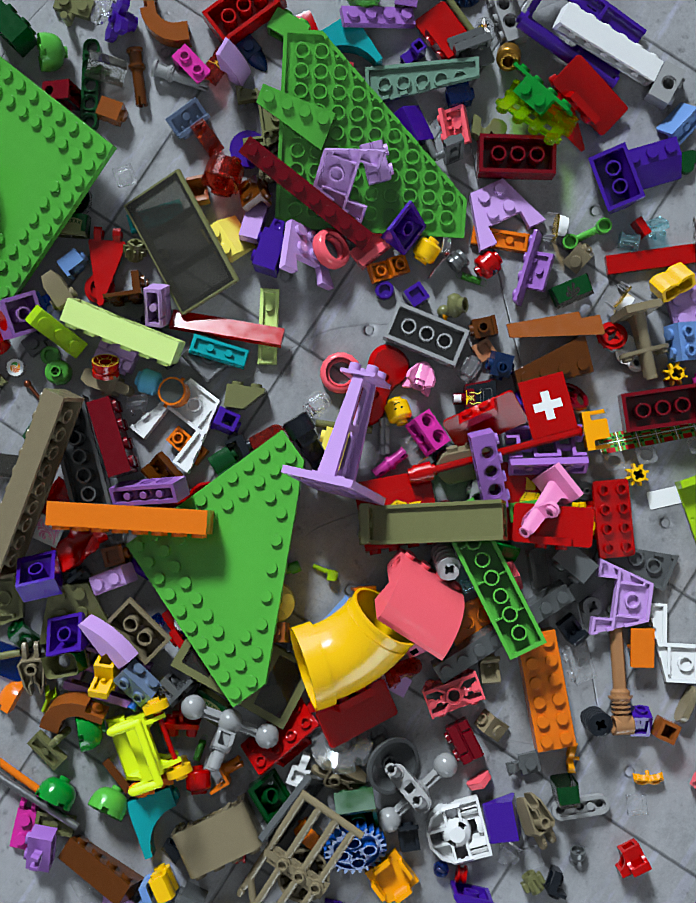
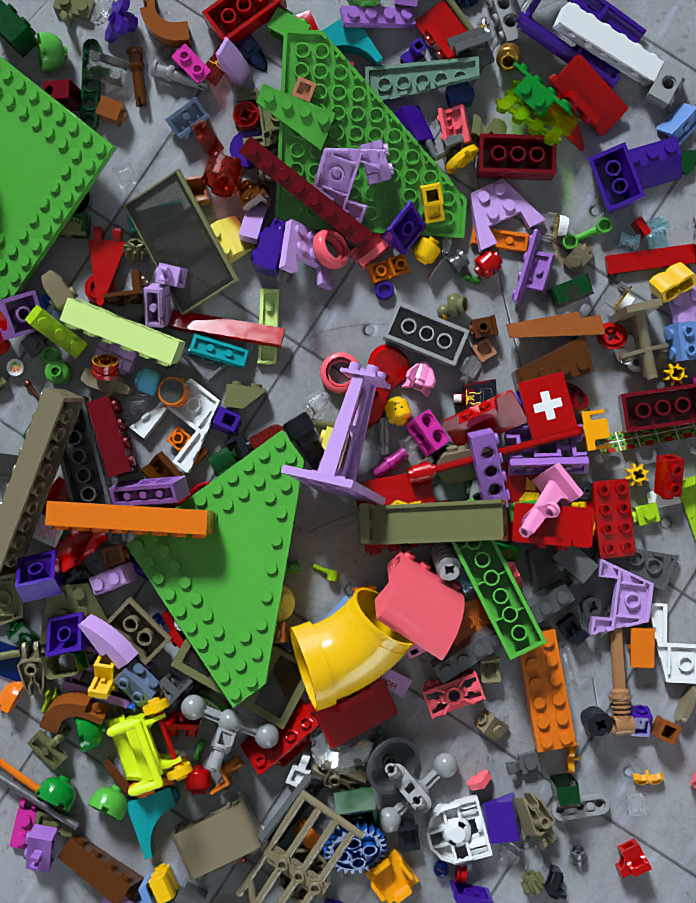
(73, 263): medium blue brick -> none
(171, 275): none -> lavender brick
(171, 849): black slope -> none
(246, 108): none -> red wheel
(268, 794): dark green slope -> none
(304, 89): none -> nougat tile
(405, 668): clear red leg -> none
(416, 295): dark purple panel -> none
(432, 202): none -> yellow brick
(461, 159): none -> yellow tile
(464, 741): dark red brick -> none
(499, 365): dark blue brick -> none
(645, 514): none -> lime bracket
(669, 476): none -> red brick

